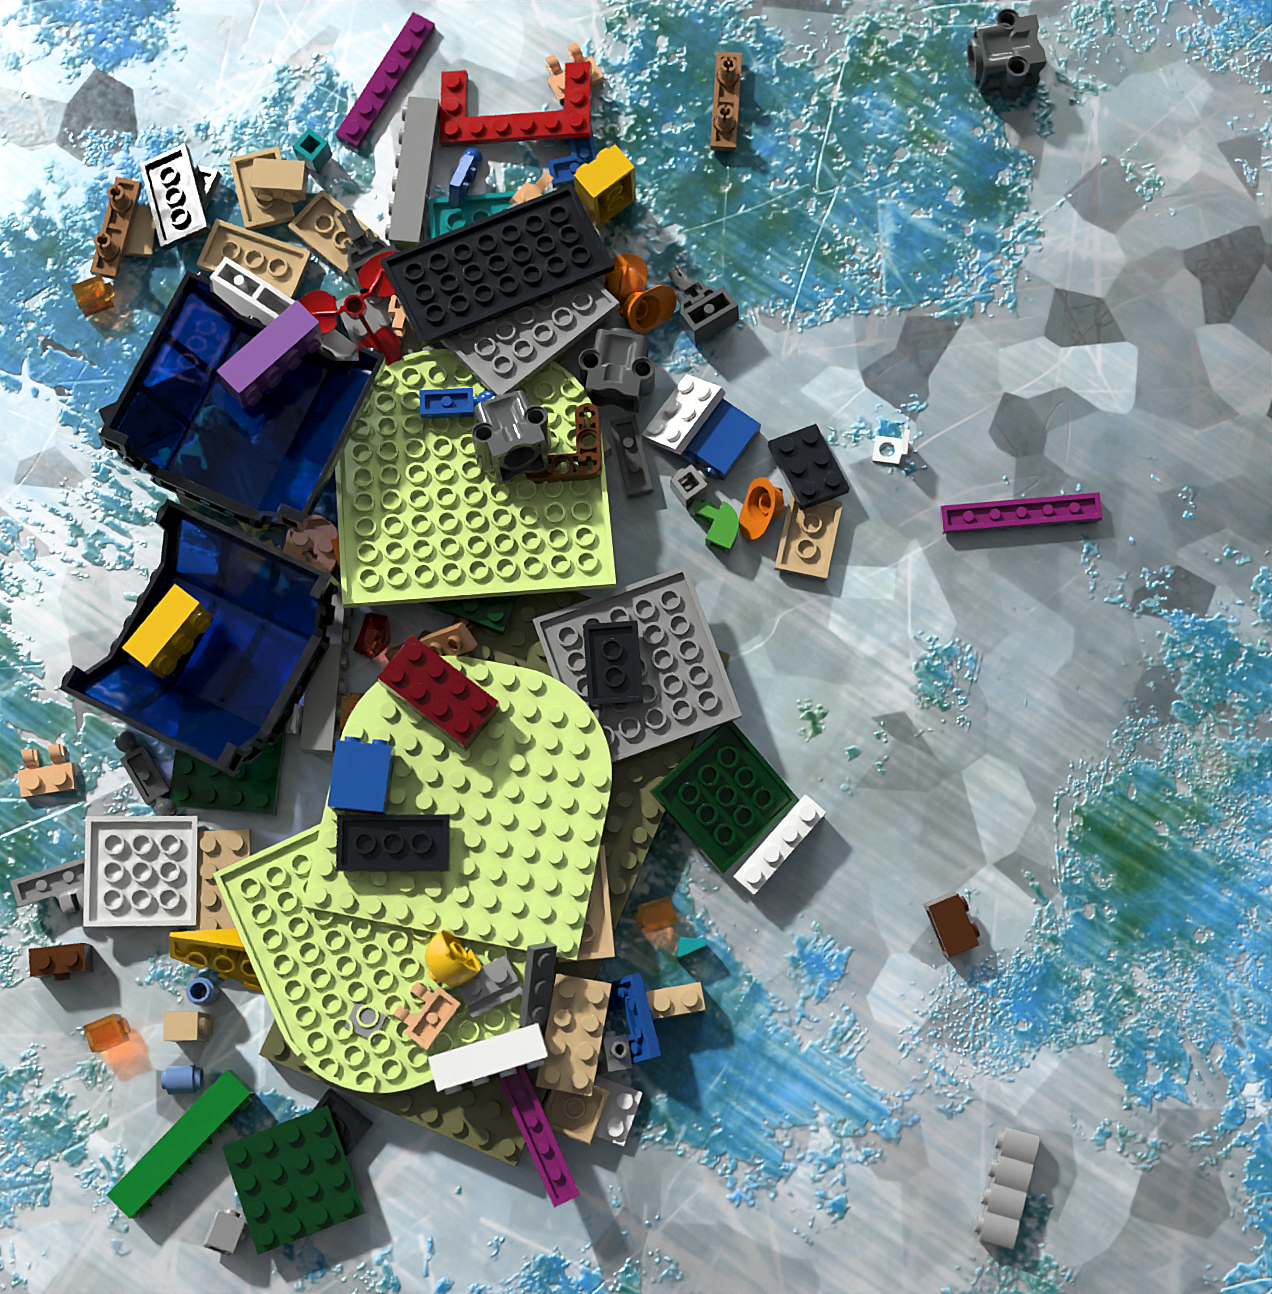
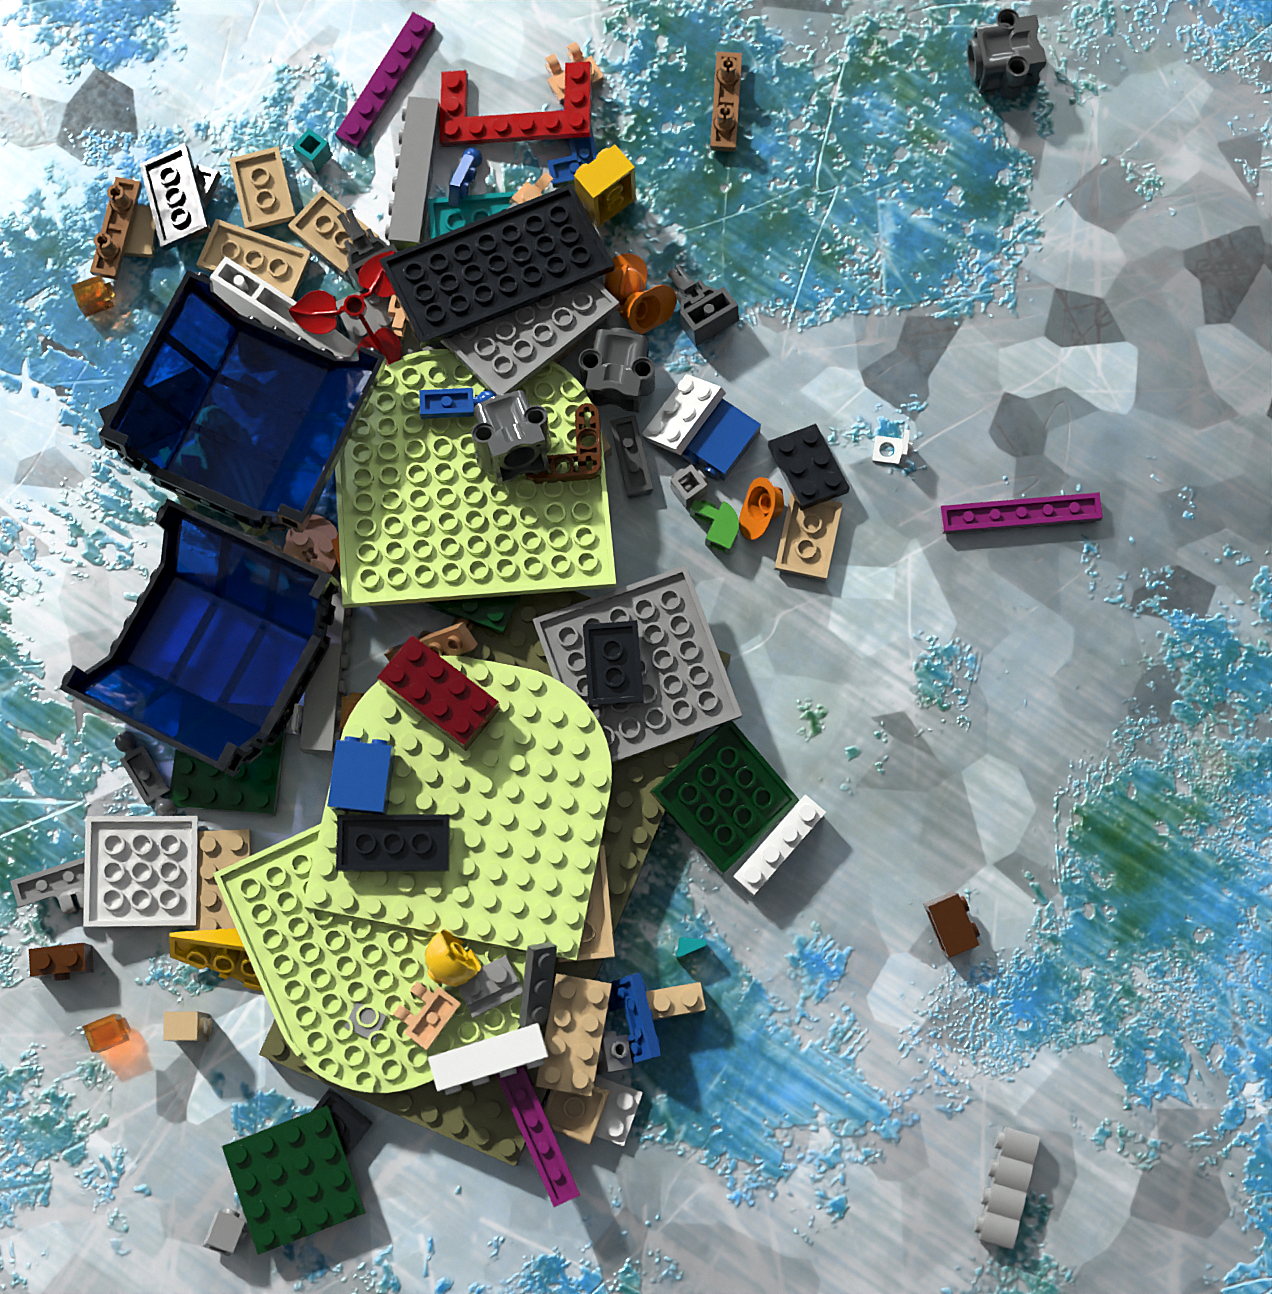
(46, 779): light nougat plate -> none
(169, 632): yellow brick -> none
(181, 1144): green brick -> none
(182, 1079): medium blue brick -> none
(194, 992): medium blue brick -> none
(270, 355): medium lavender brick -> none
(279, 179): tan brick -> none
(373, 635): clear red hair -> none
(655, 915): clear orange brick -> none

